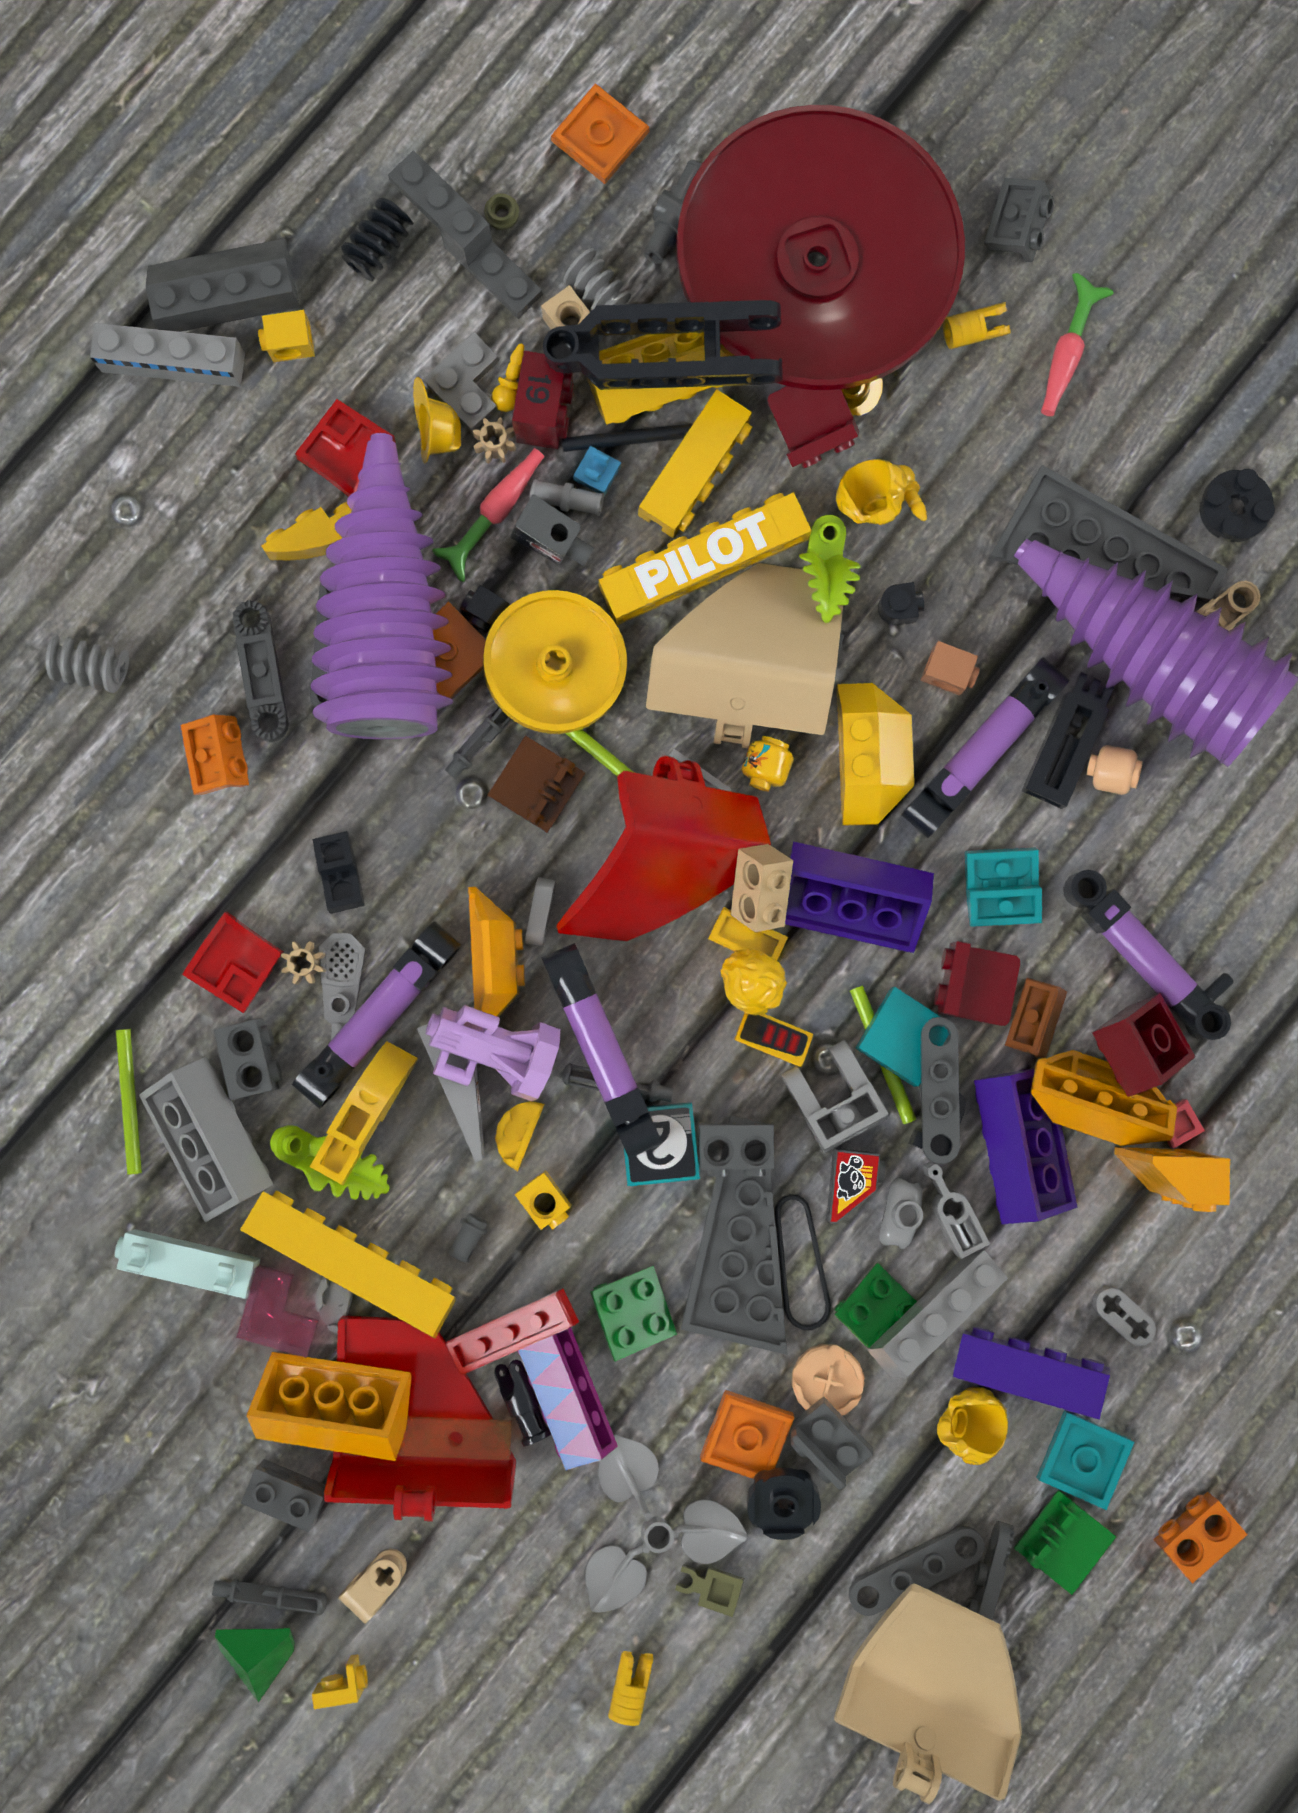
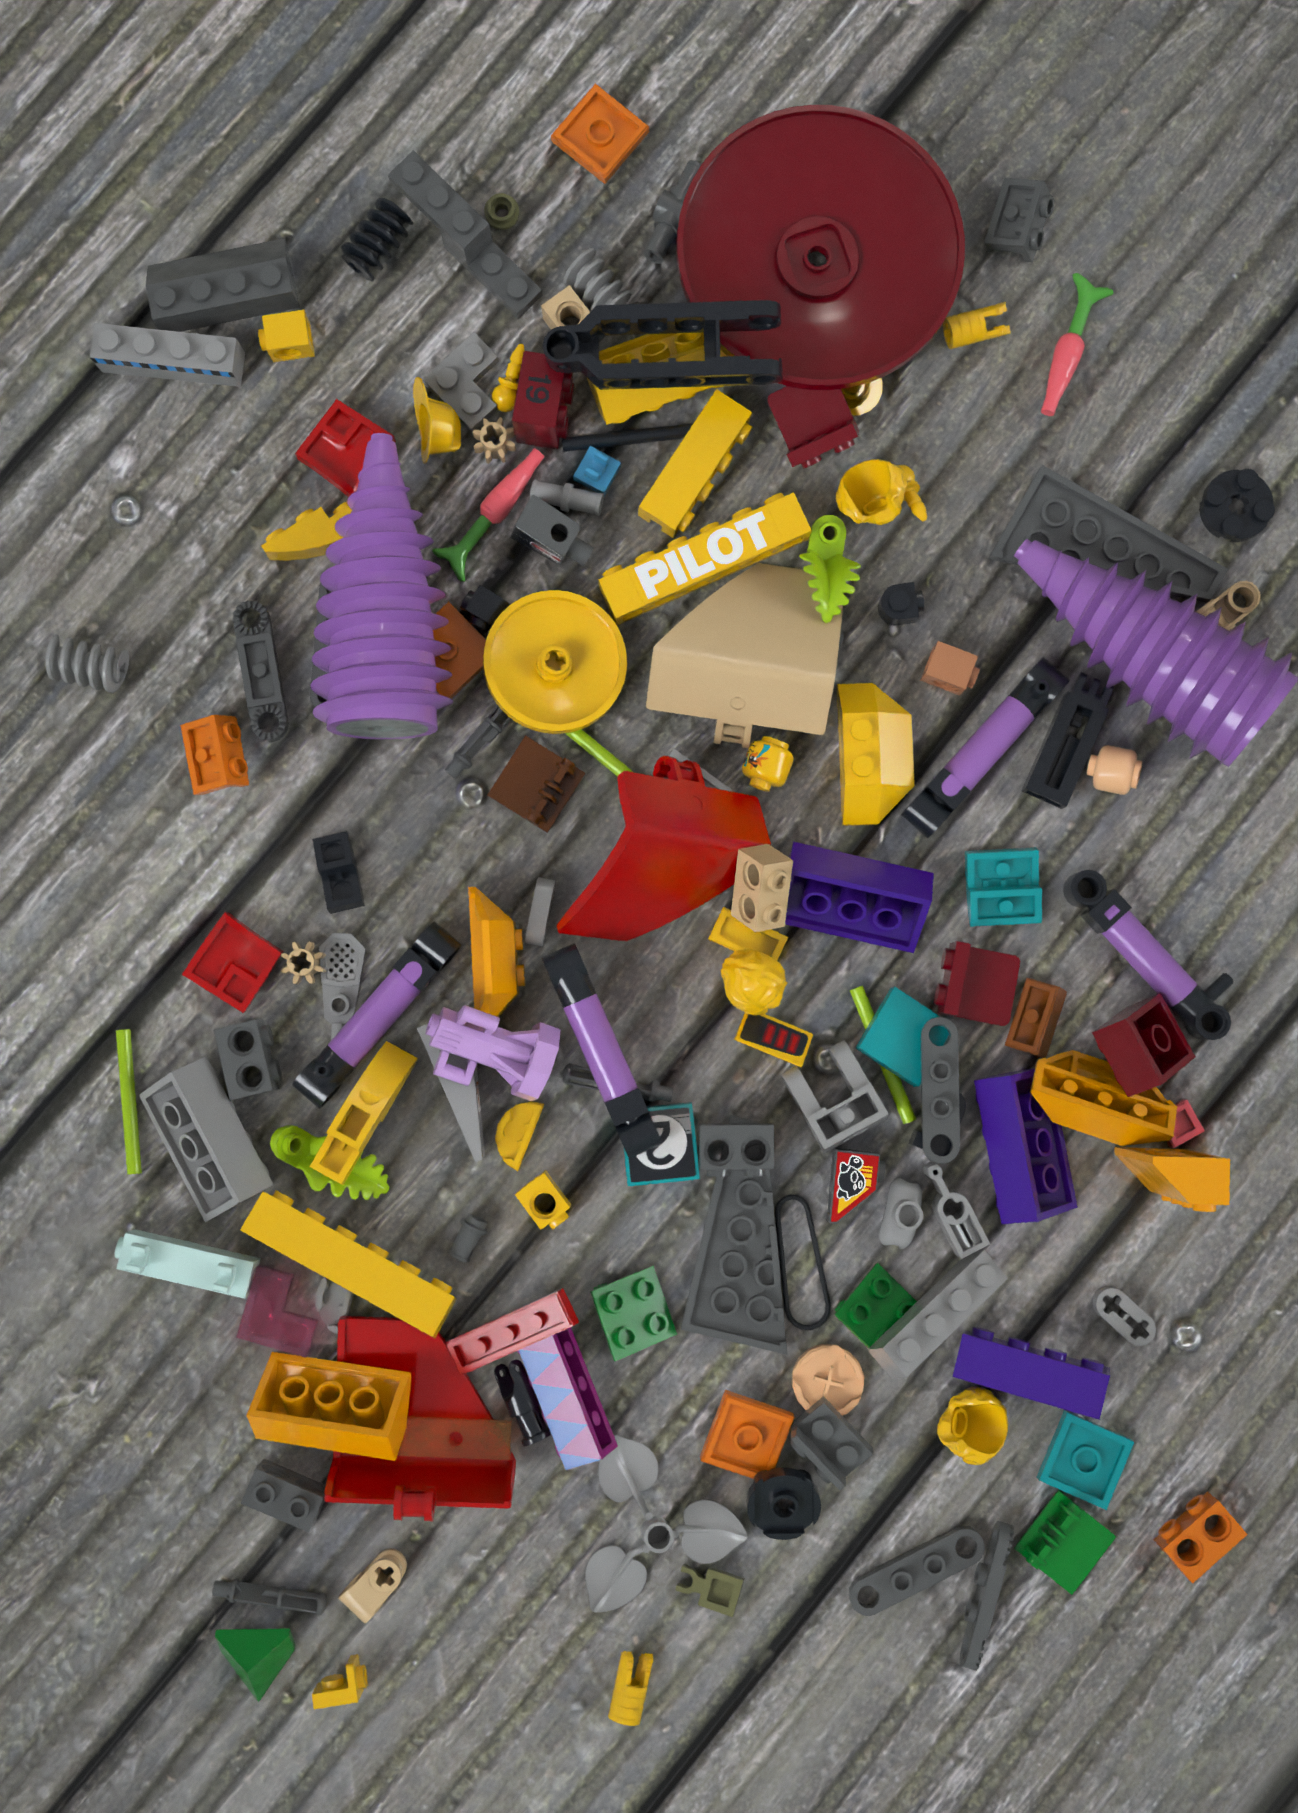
(937, 1693): tan panel -> none

